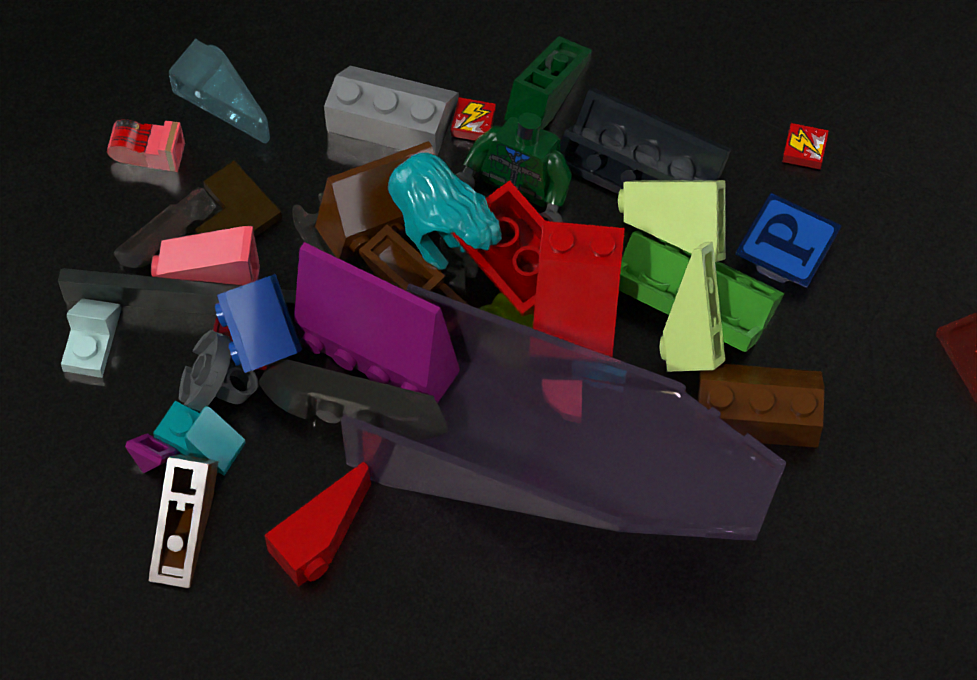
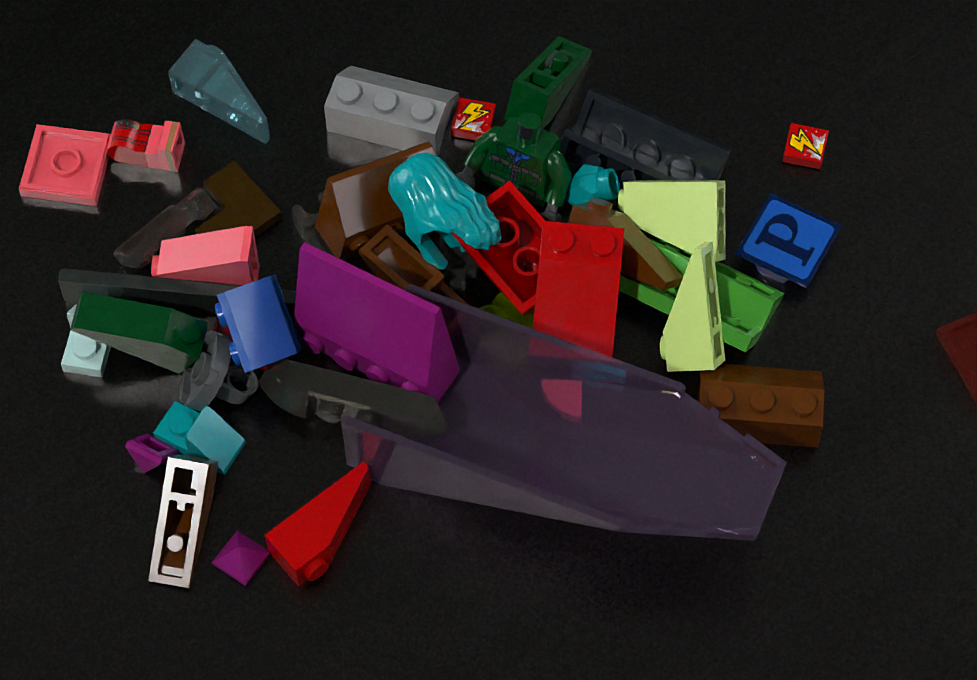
(65, 165): none -> coral tile
(141, 329): none -> dark green slope
(241, 558): none -> magenta slope
(593, 183): none -> teal rock
(639, 255): none -> reddish brown slope

